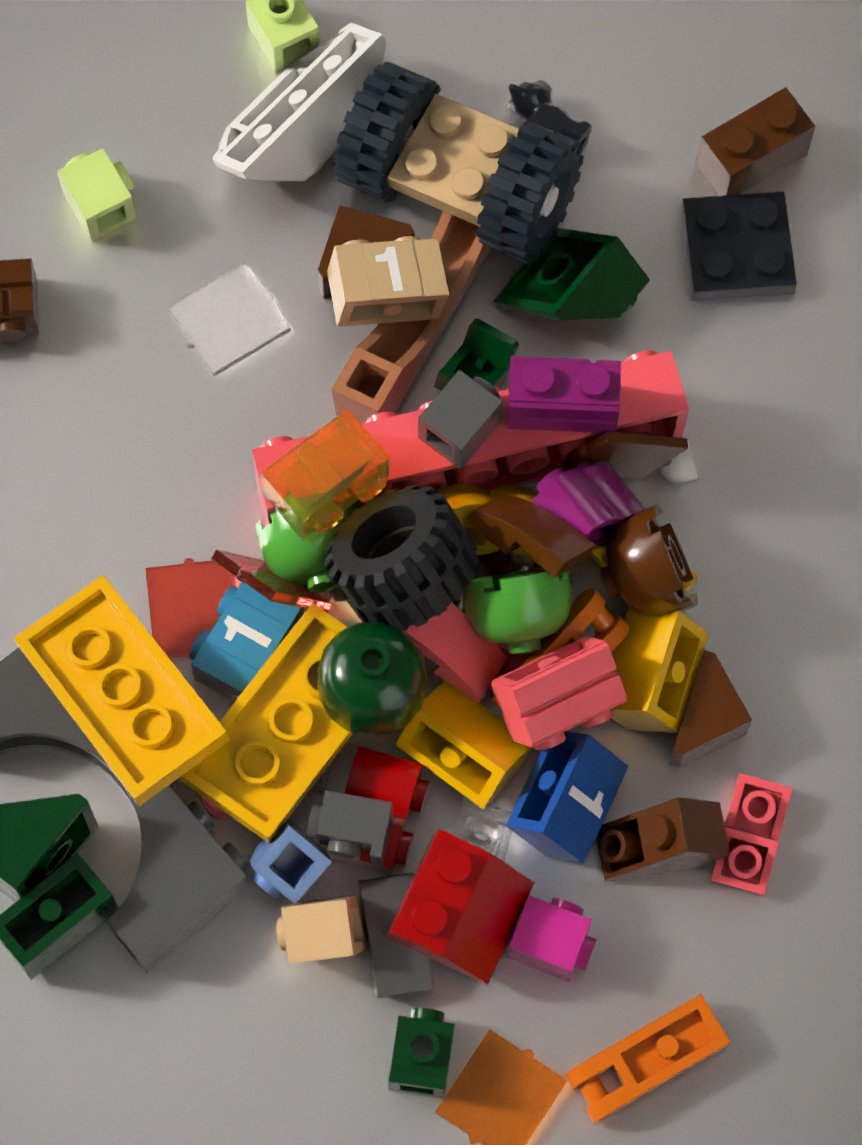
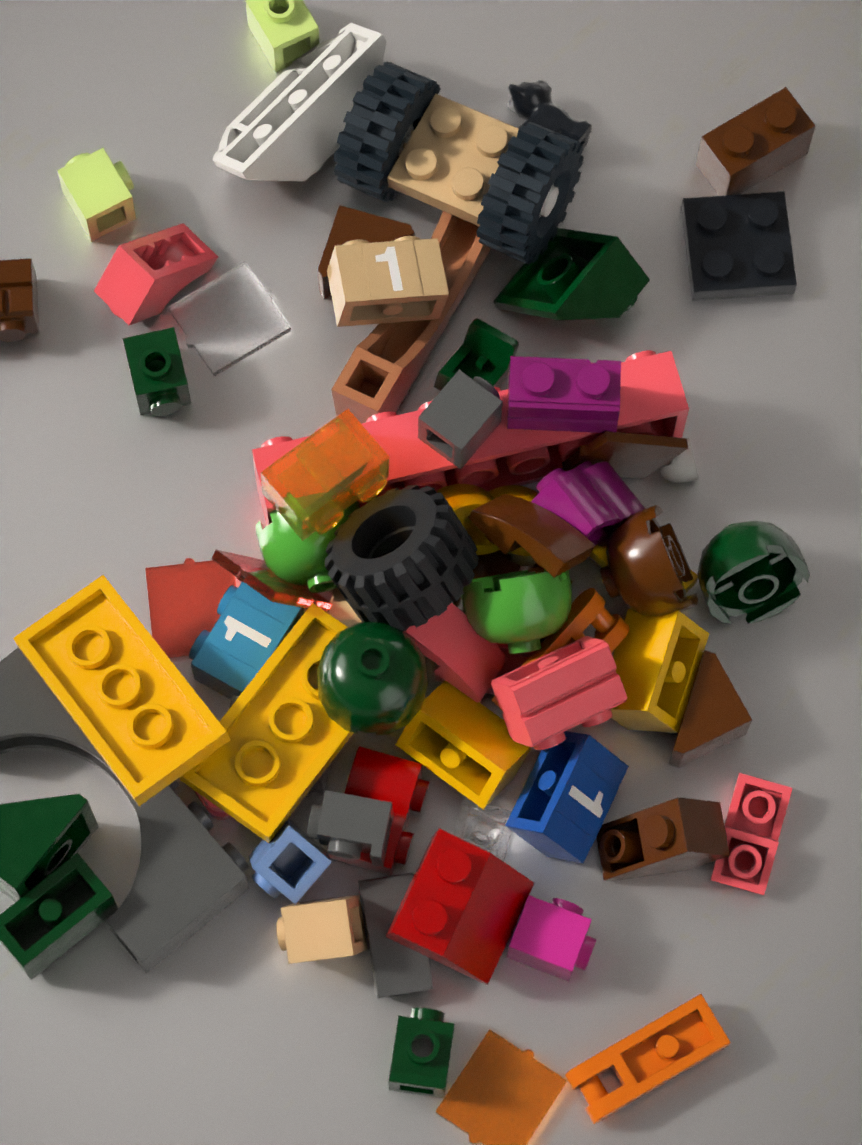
(152, 271): none -> coral arch
(157, 372): none -> dark green brick
(751, 571): none -> dark green cylinder

